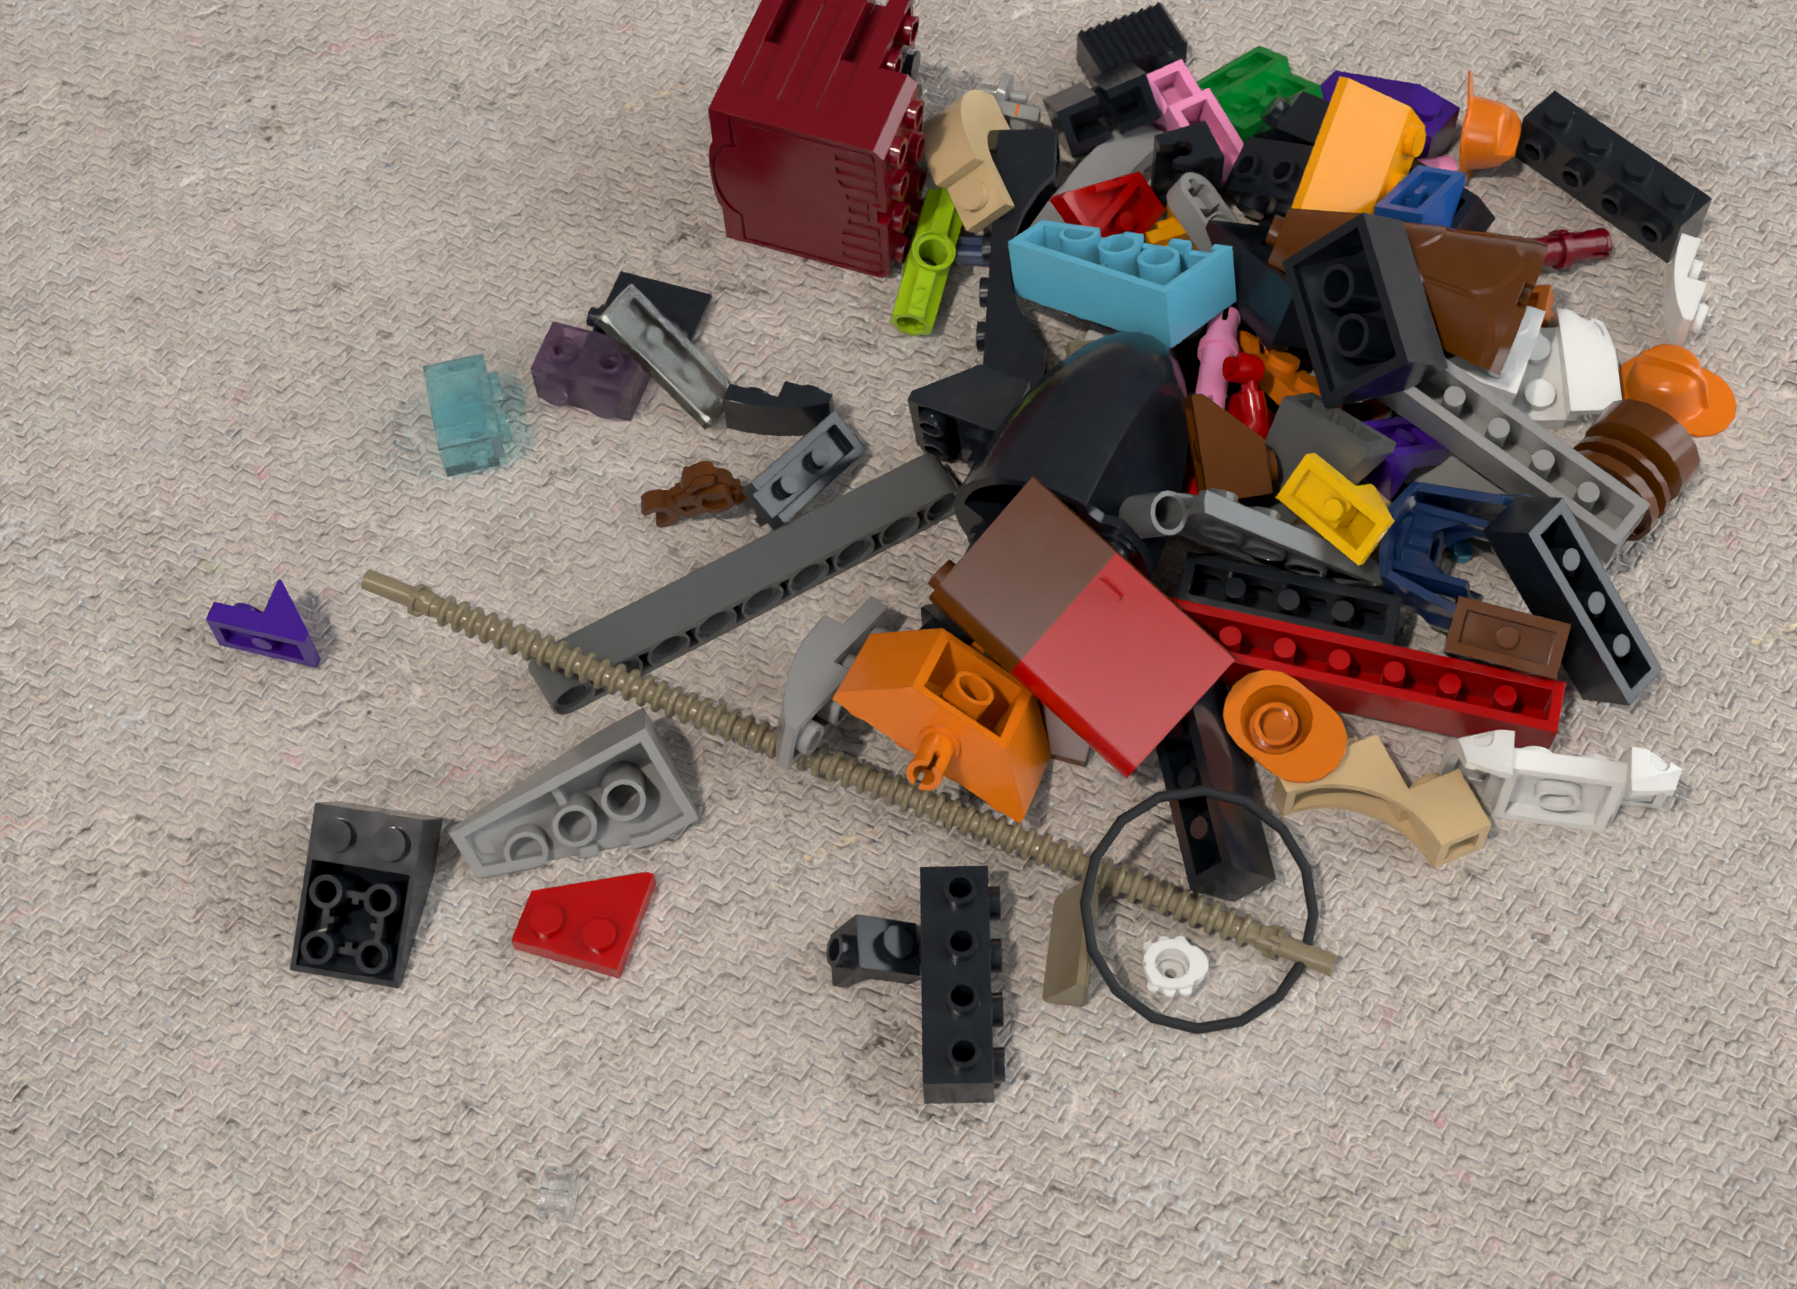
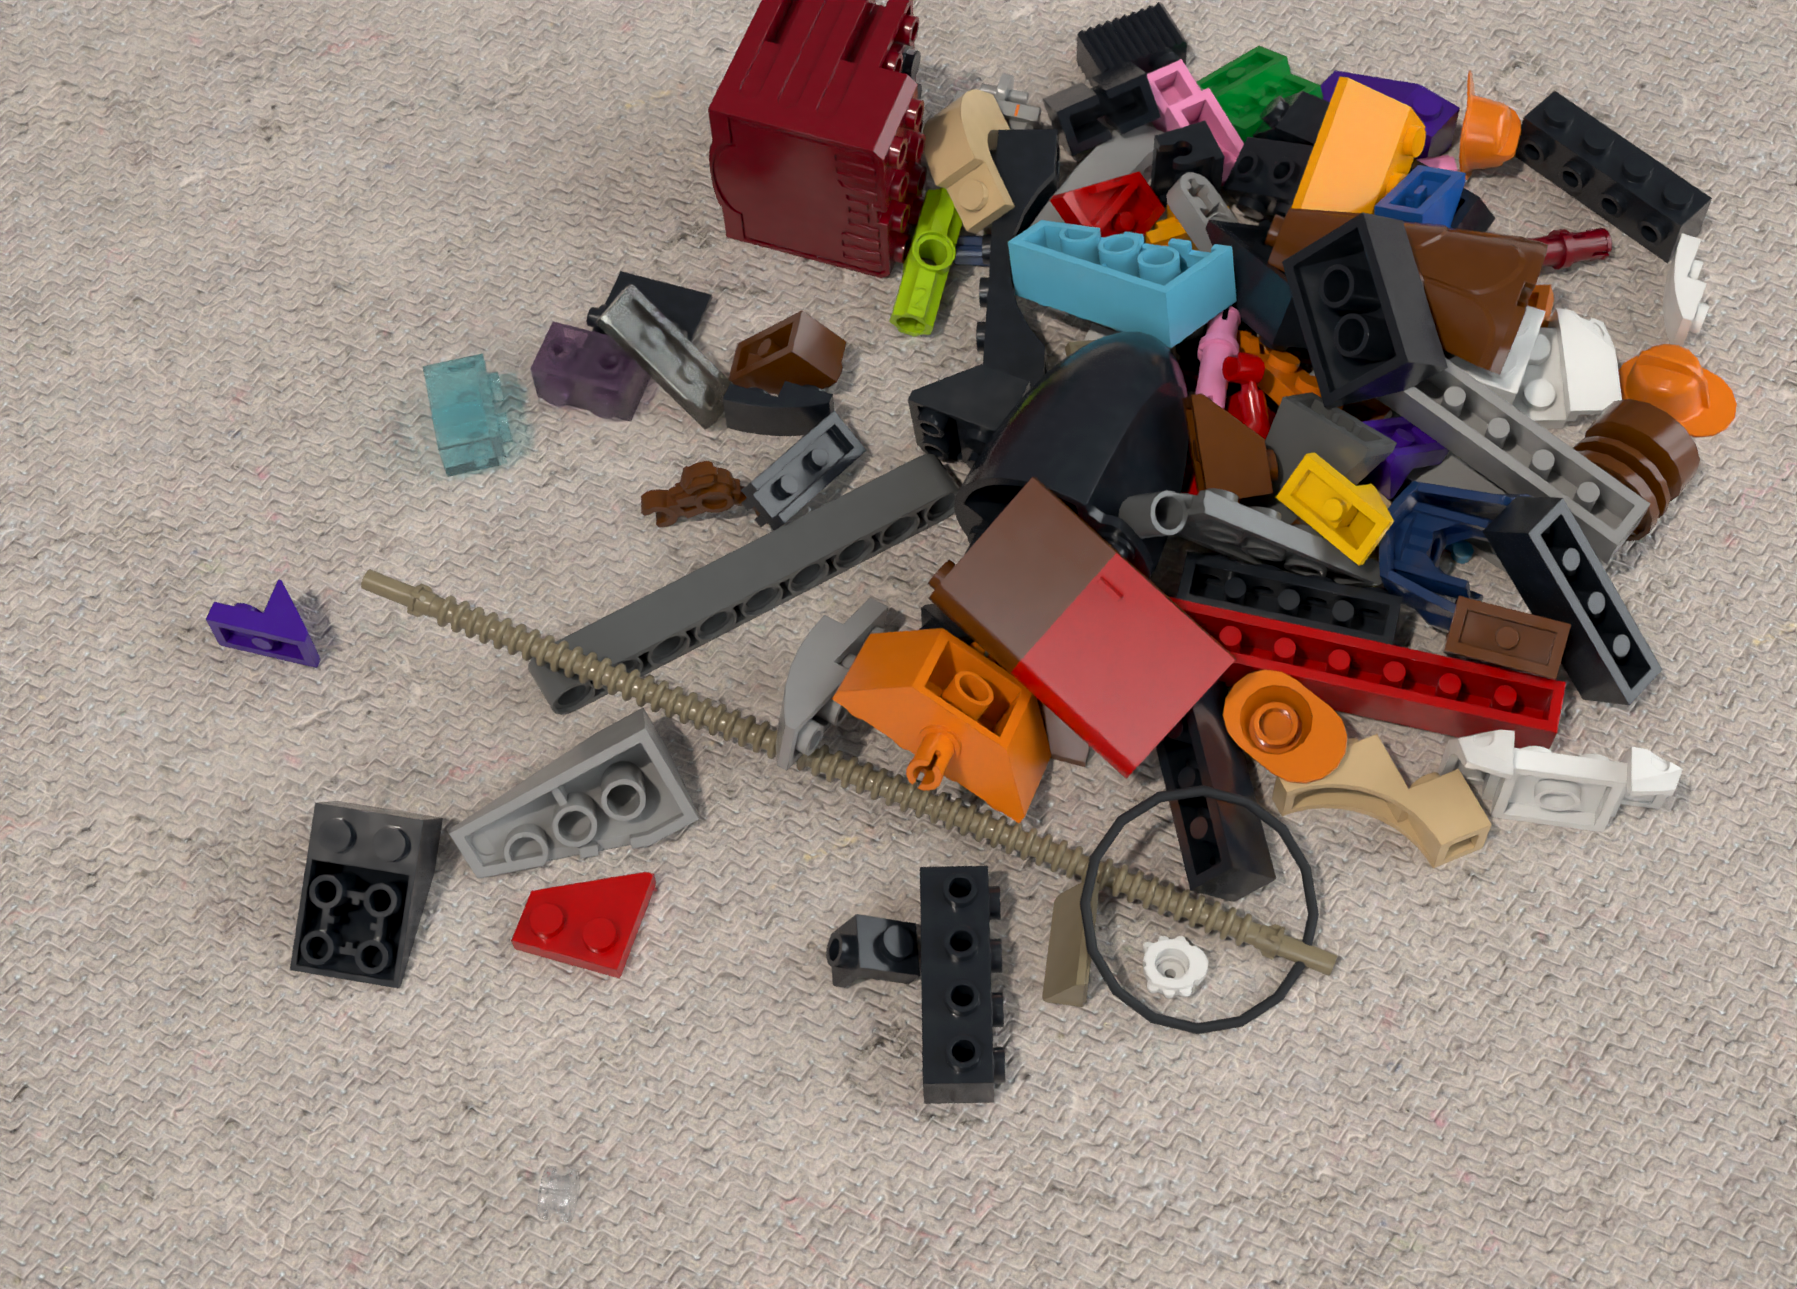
(789, 351): none -> reddish brown slope

